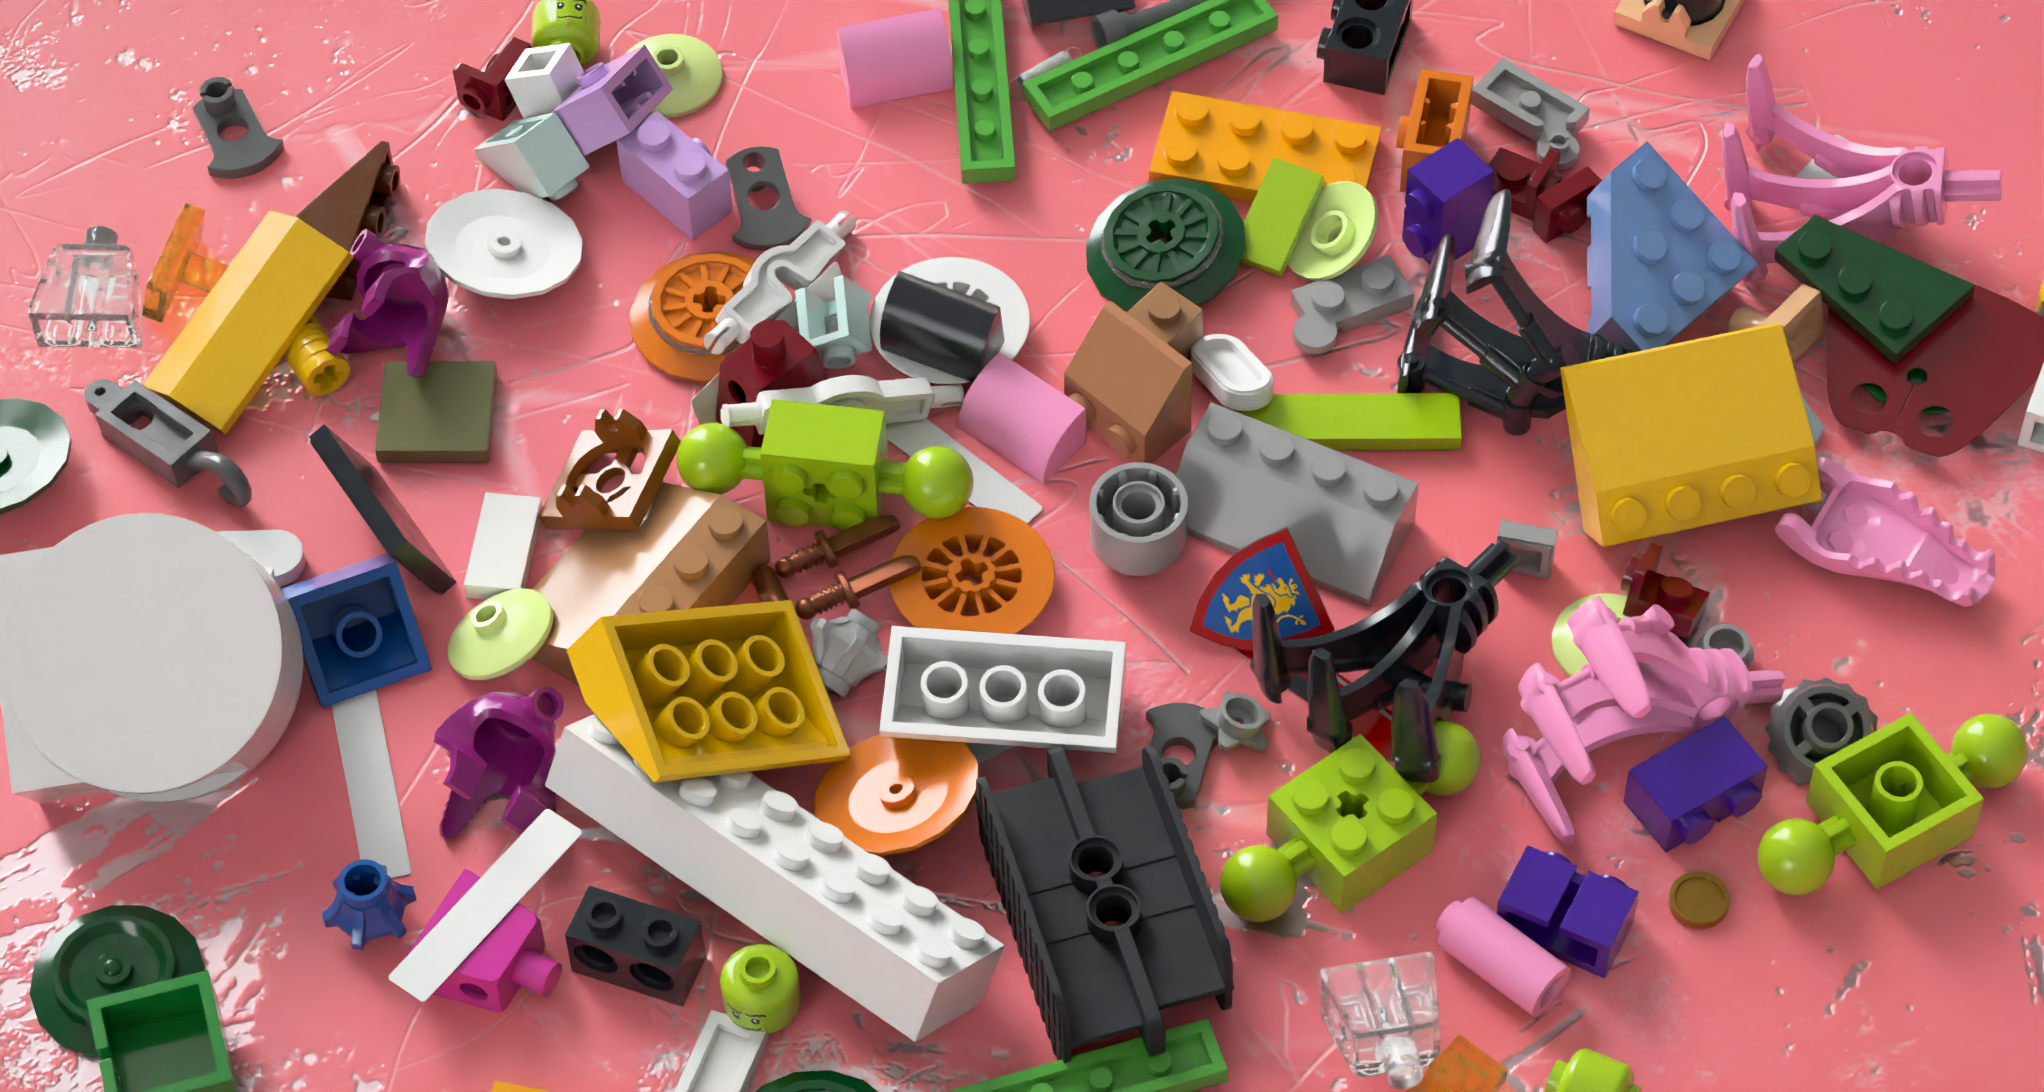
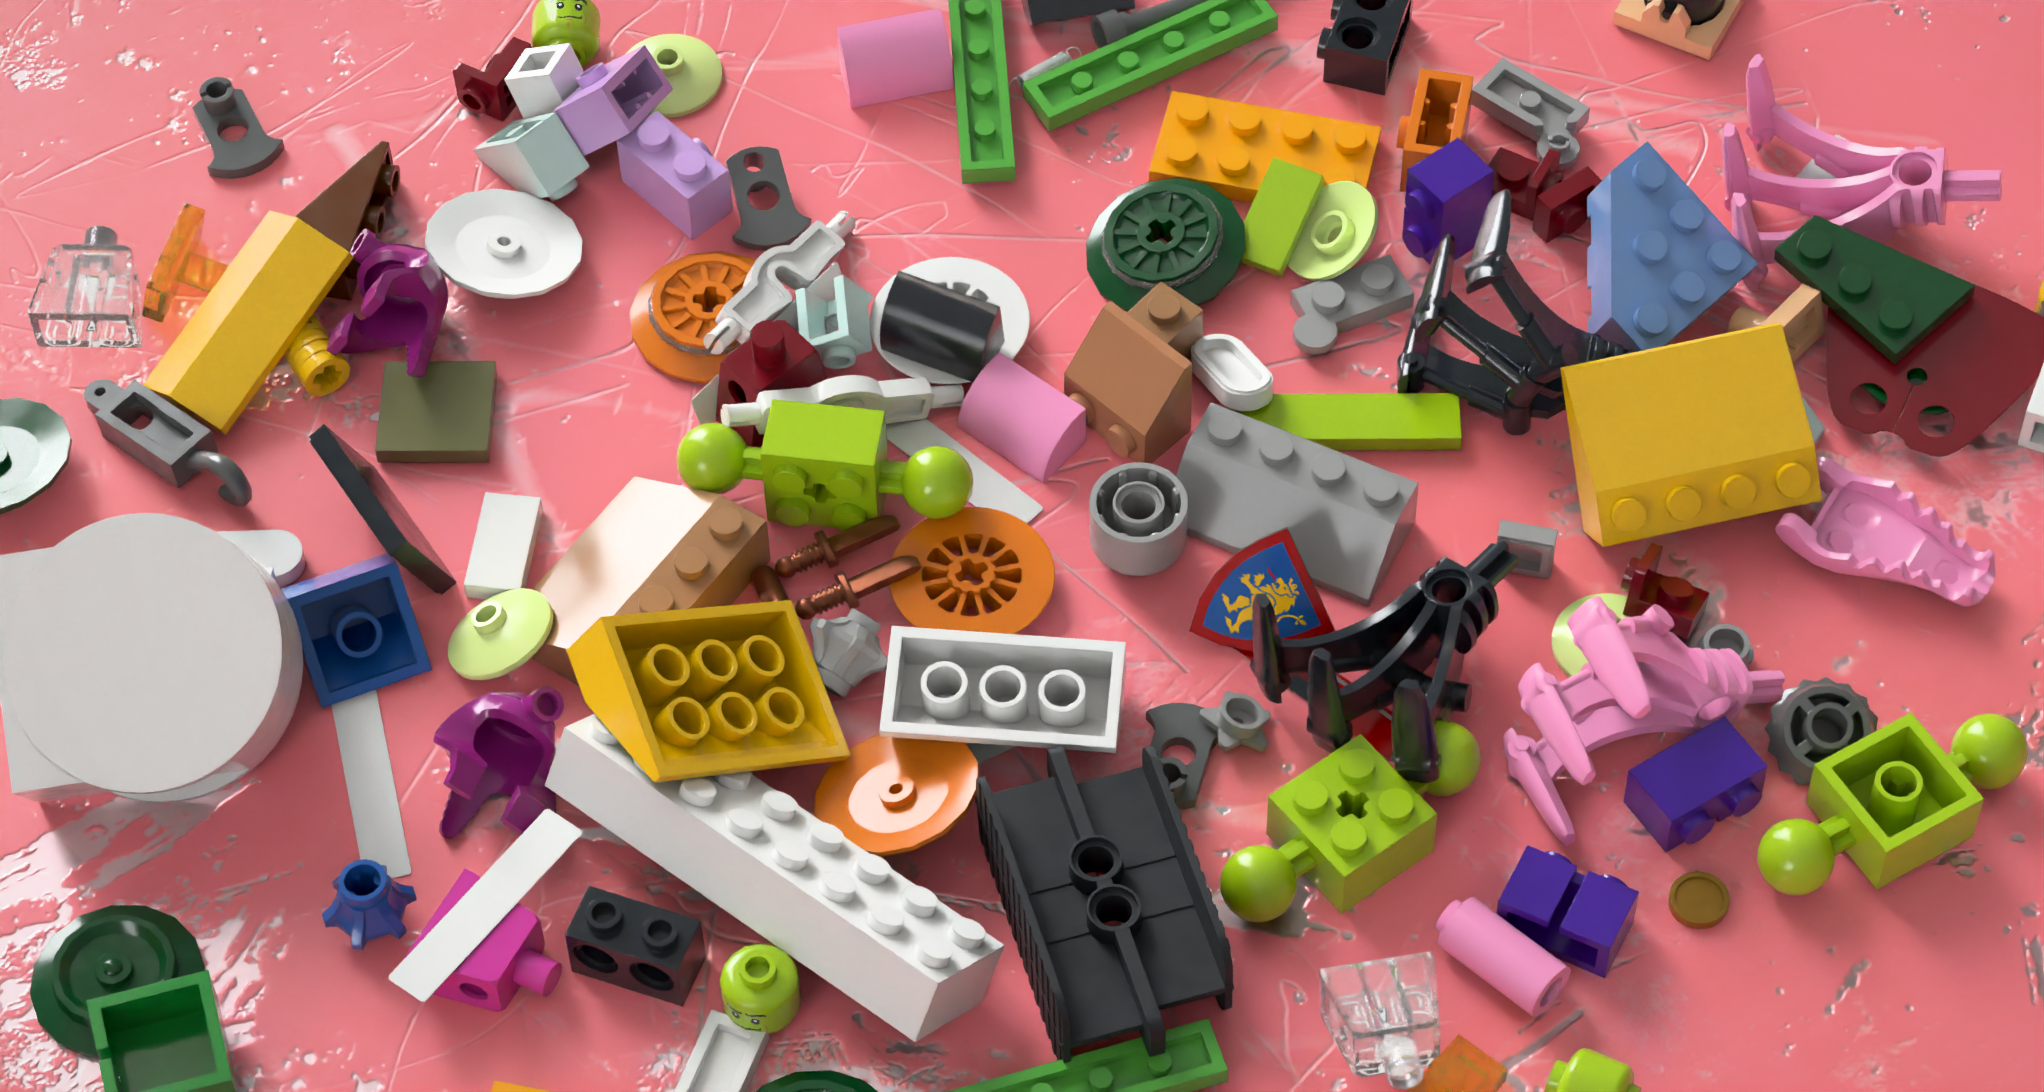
(577, 496): dark orange piece -> none

